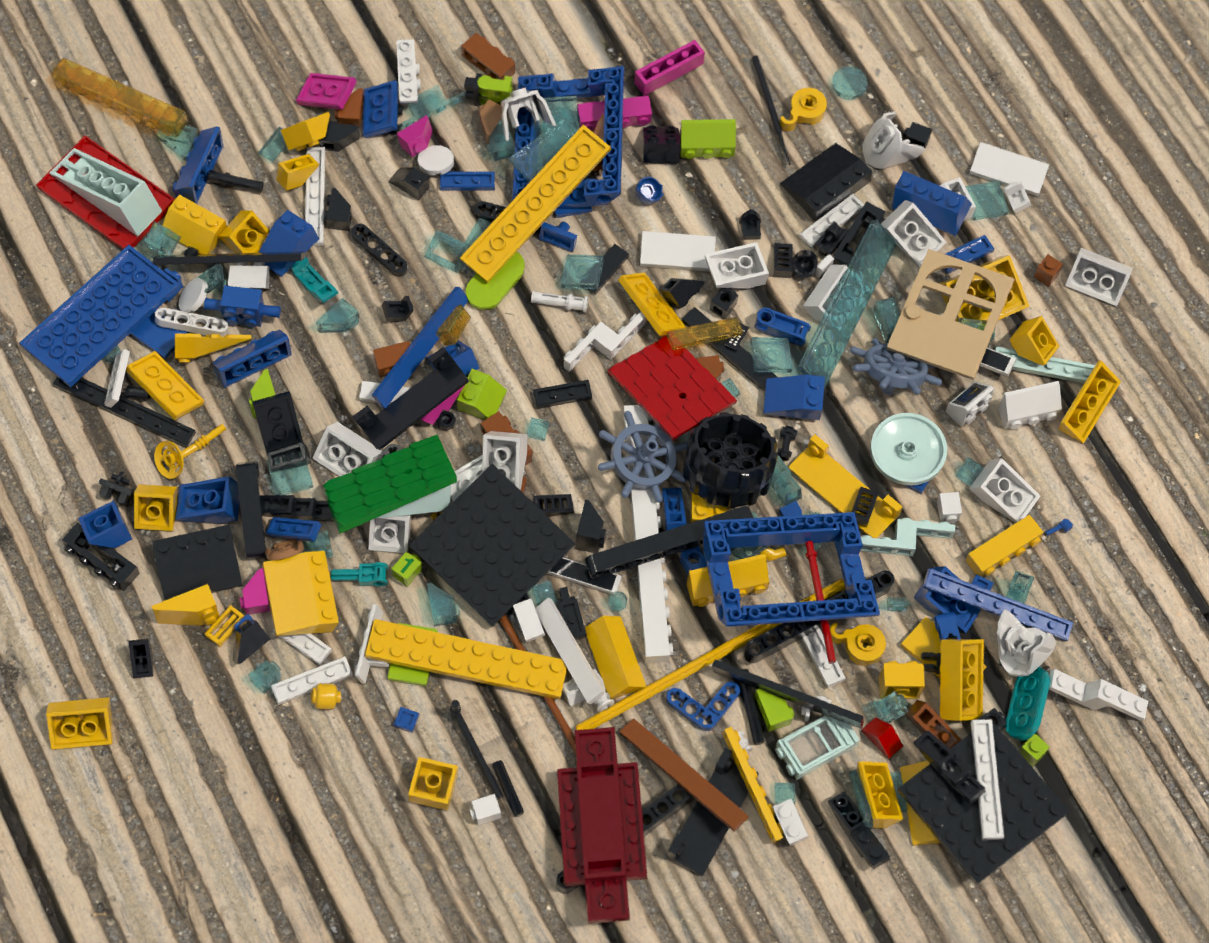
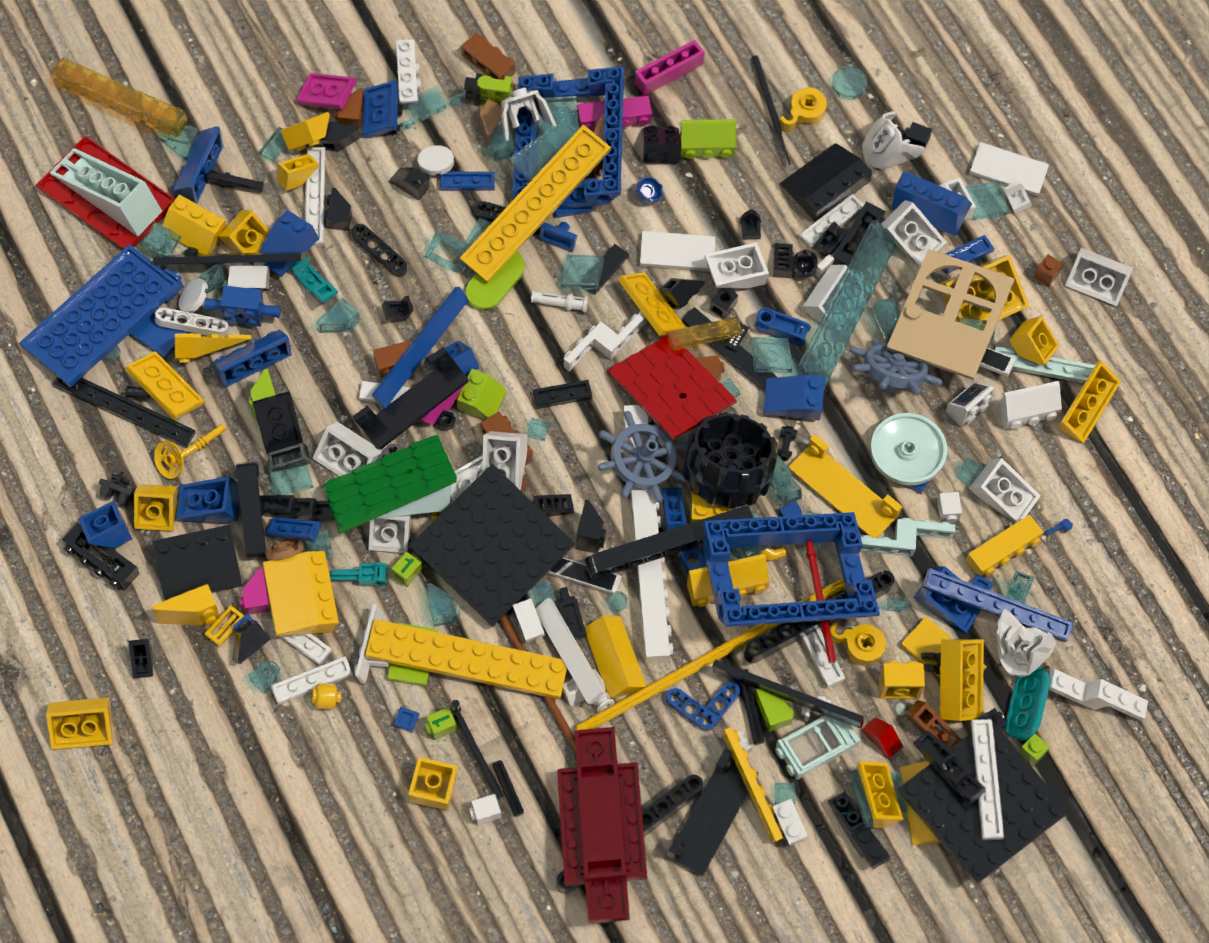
(117, 378): white tile -> none
(416, 136): dark pink slope -> none
(440, 723): none -> lime brick
(445, 331): clear yellow slope -> none
(684, 775): dark orange tile -> none
(864, 520): black slope -> none
(891, 713): clear light blue brick -> none
(947, 626): blue piece -> none

